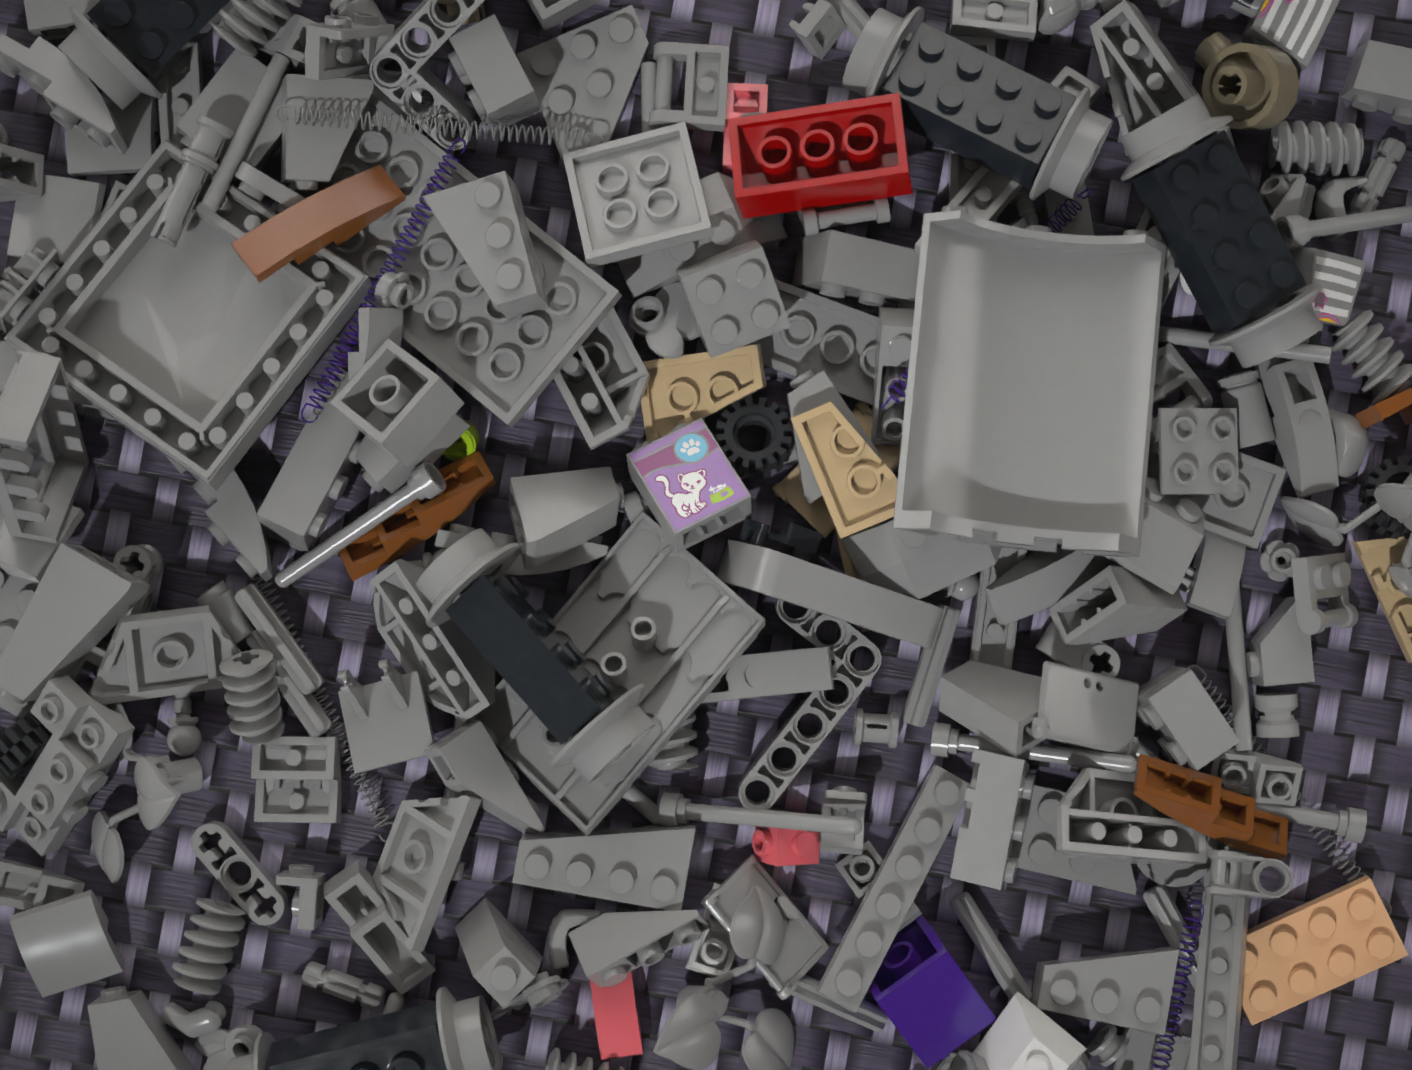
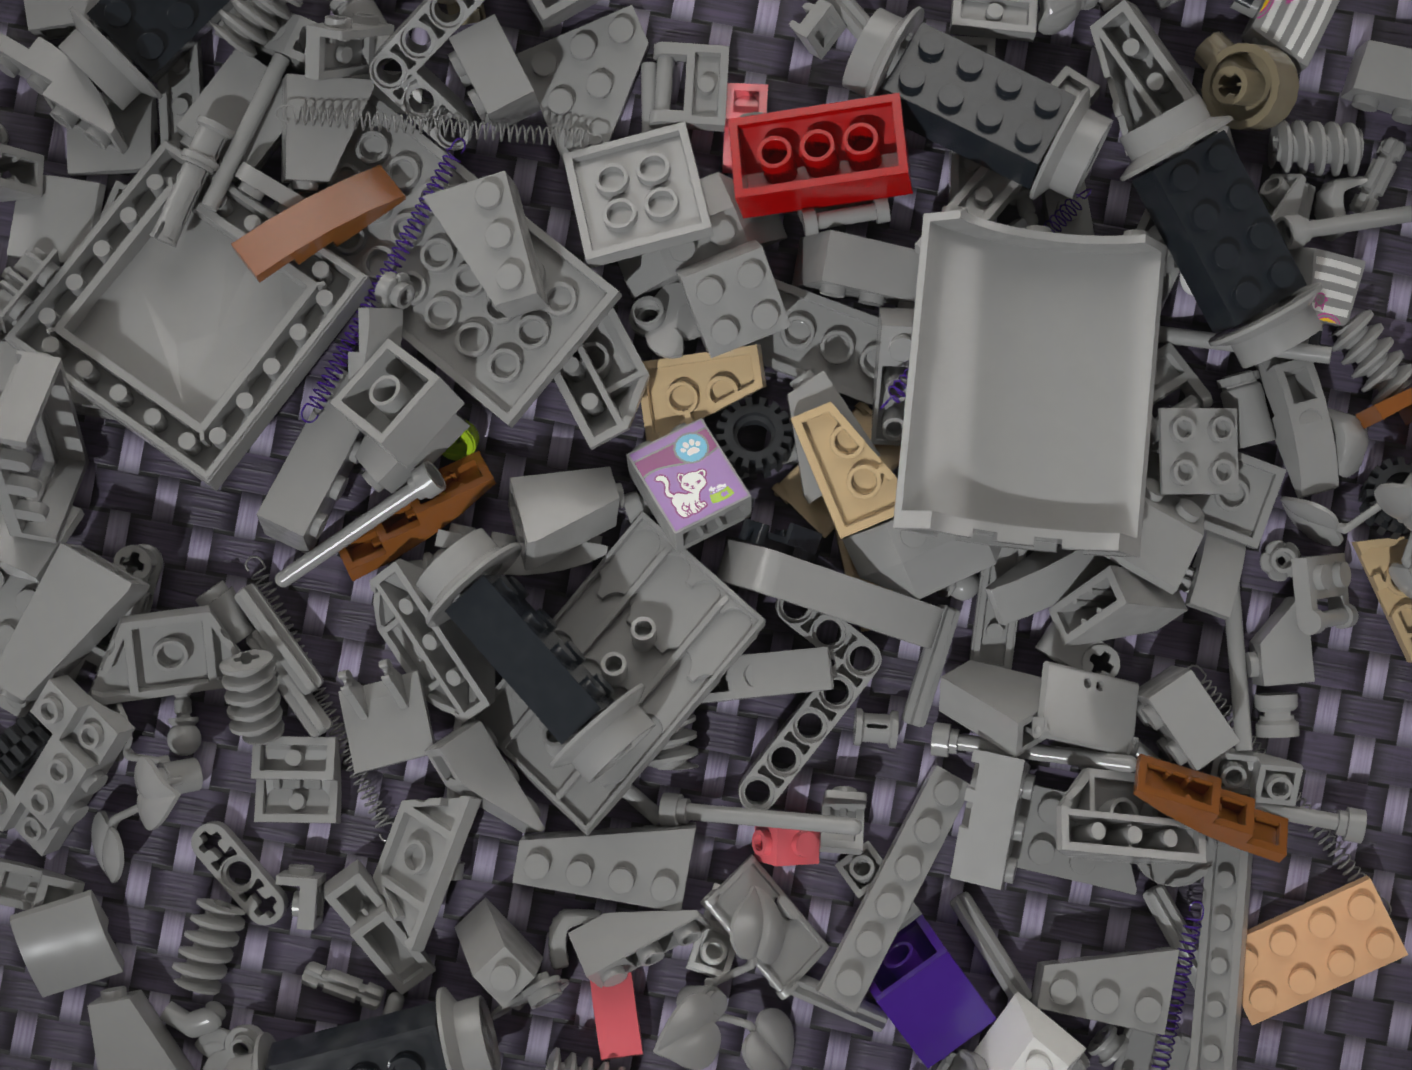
(236, 522): light grey slope -> none
(1243, 875): light grey piece -> none

